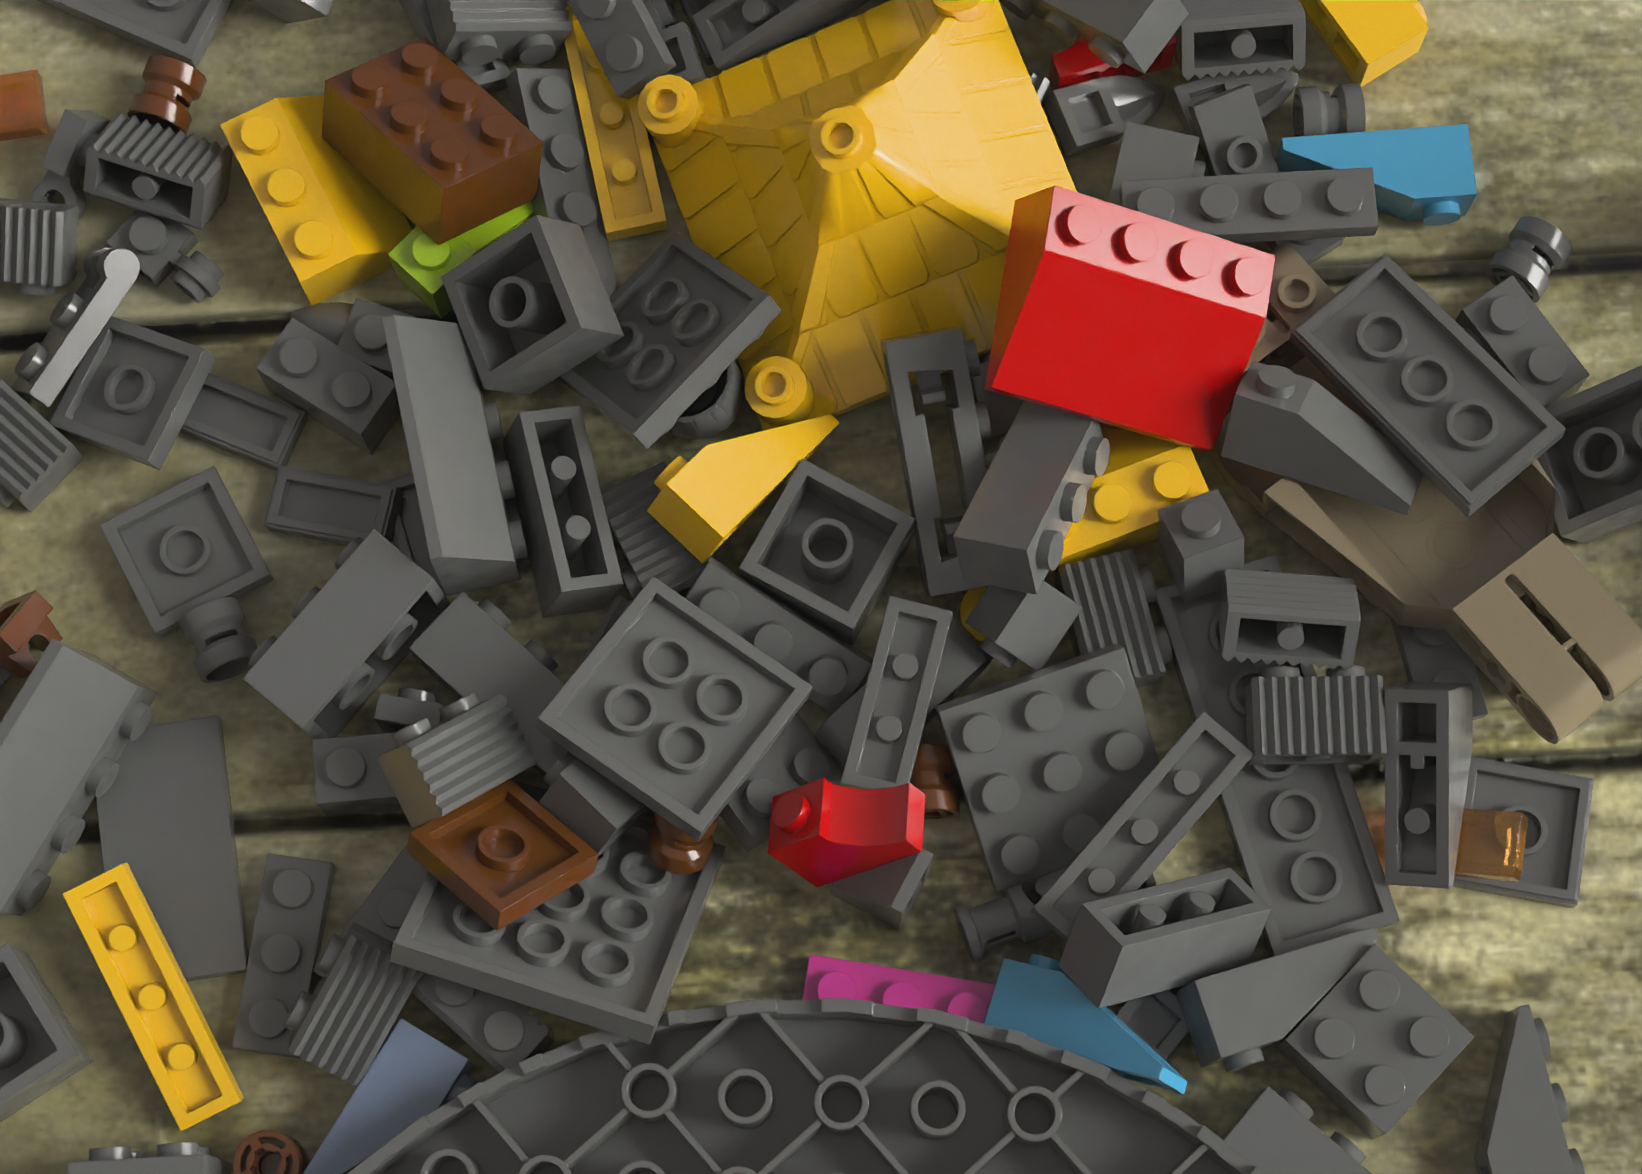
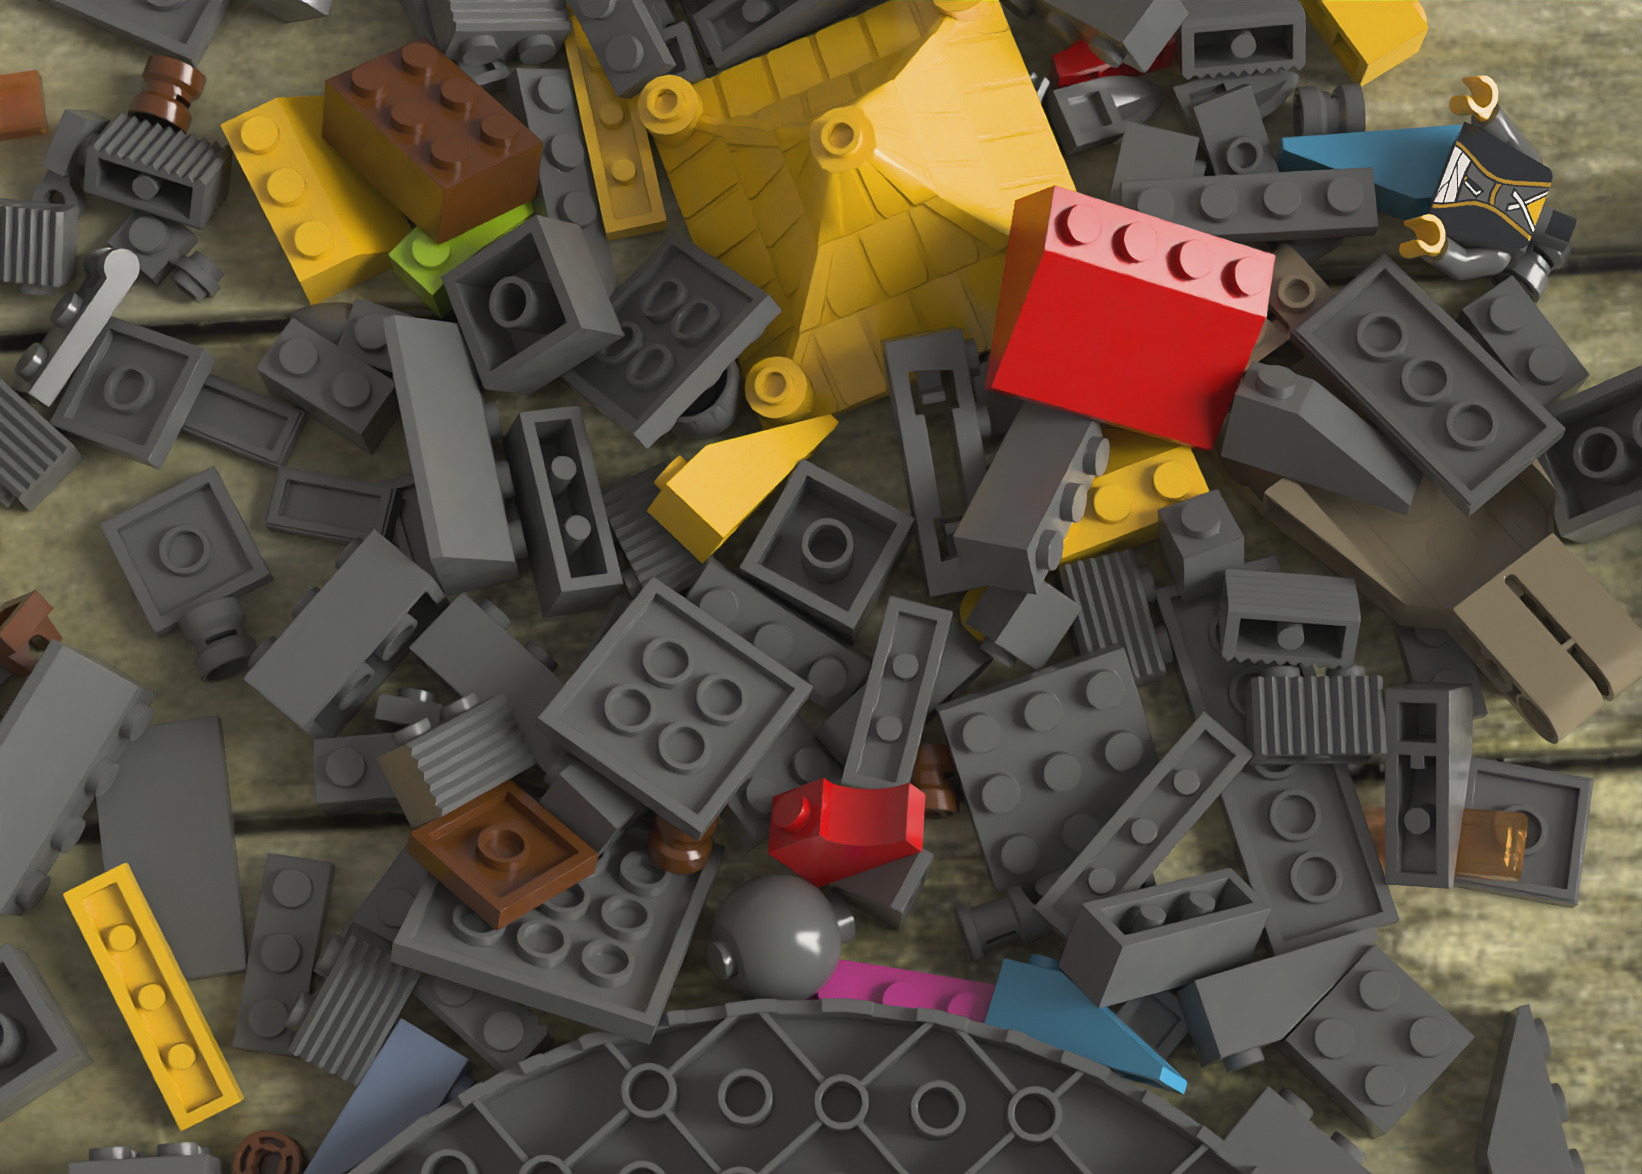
(779, 938): none -> dark grey brick
(1487, 195): none -> torso

